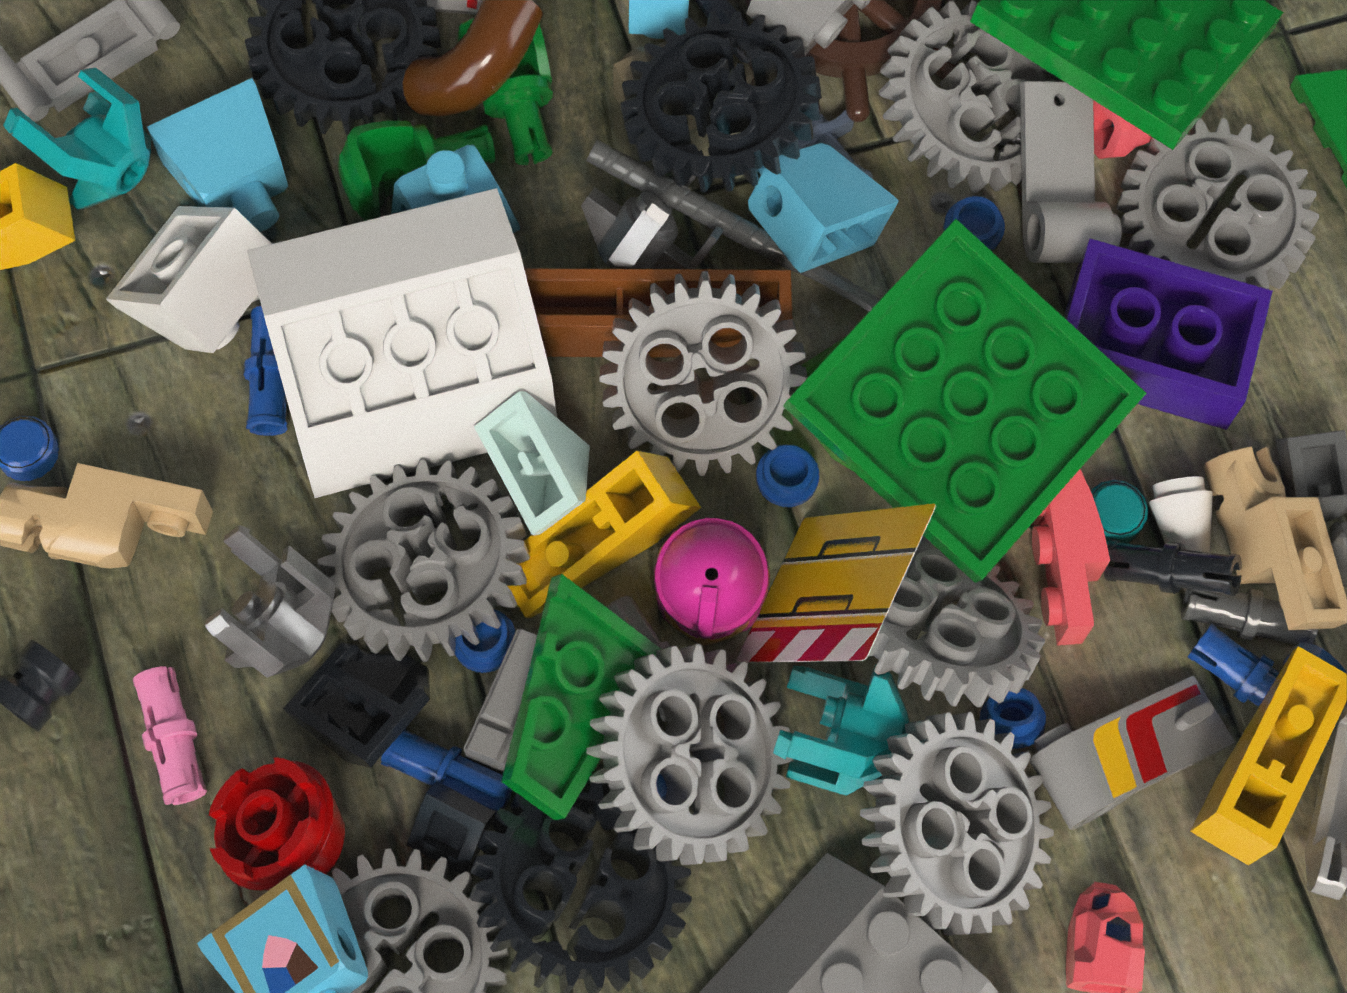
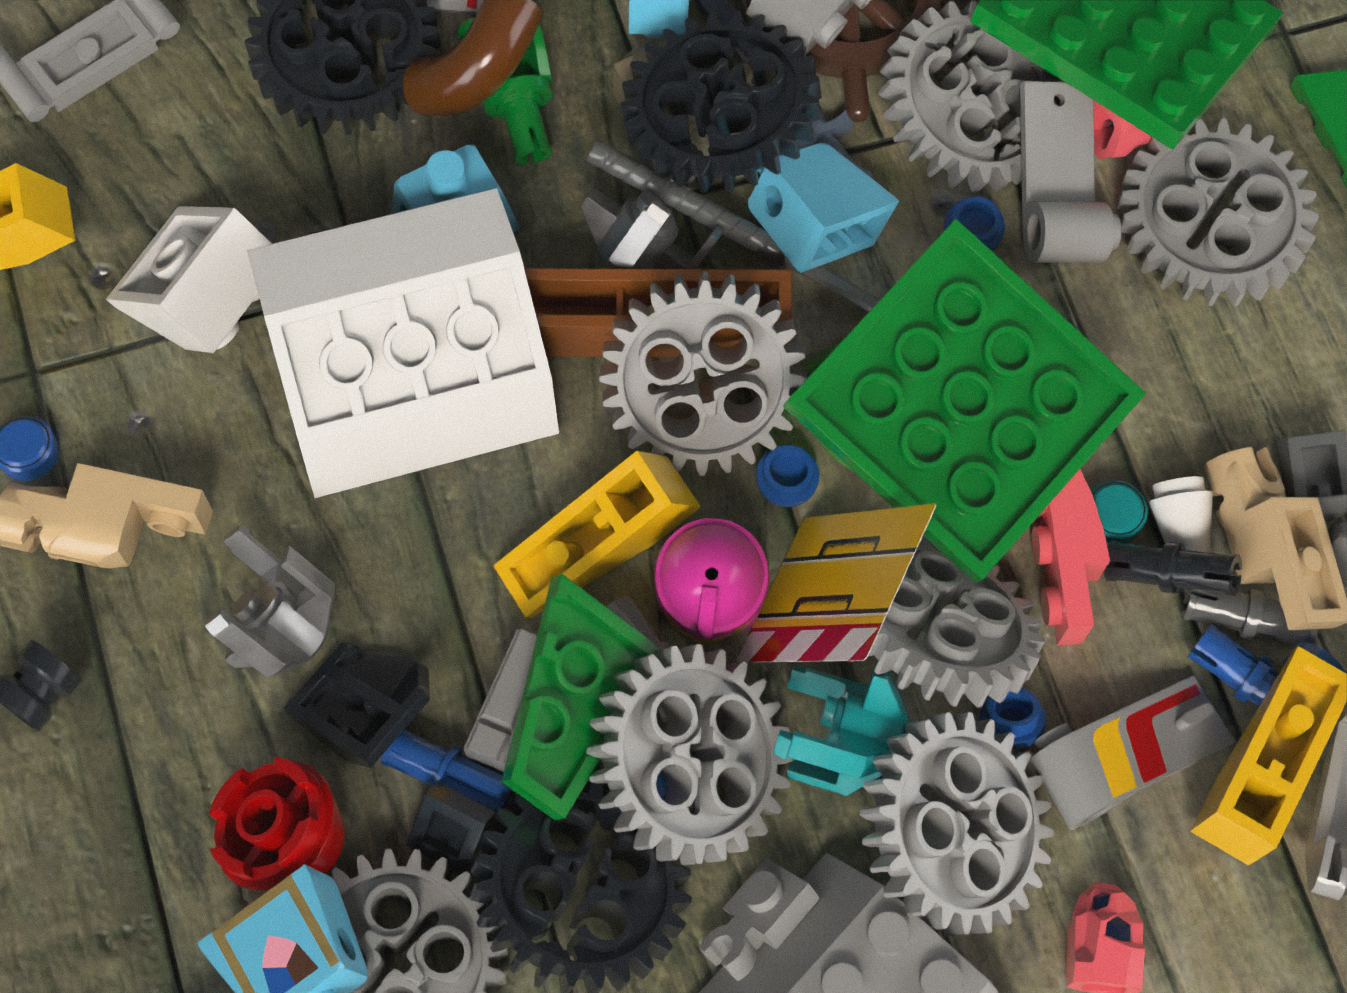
(103, 151): teal piece -> none
(169, 735): bright pink pin -> none
(224, 153): medium azure torso -> none
(266, 392): blue pin -> none
(386, 150): green piece -> none
(424, 560): light grey gear -> none
(491, 650): blue plate -> none
(537, 460): light aqua slope -> none
(760, 912): none -> light grey plate
(1171, 329): dark purple brick -> none

